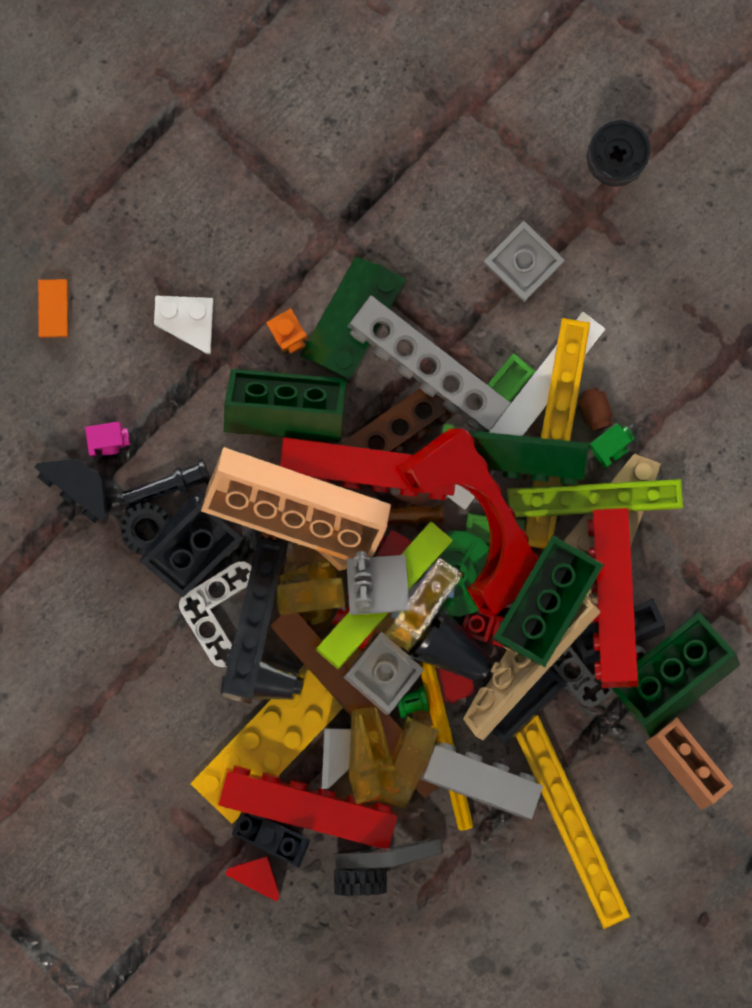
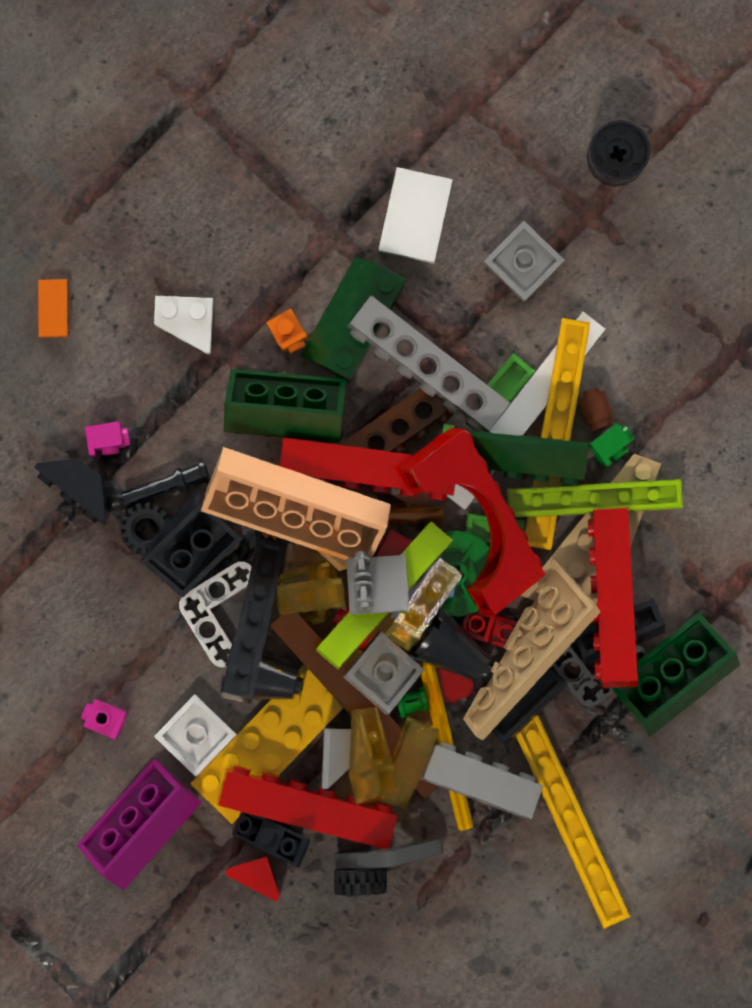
(115, 718): none -> dark pink brick
(138, 824): none -> magenta slope
(195, 735): none -> white plate
(415, 215): none -> white tile
(548, 601): dark green slope -> none
(689, 764): nougat brick -> none

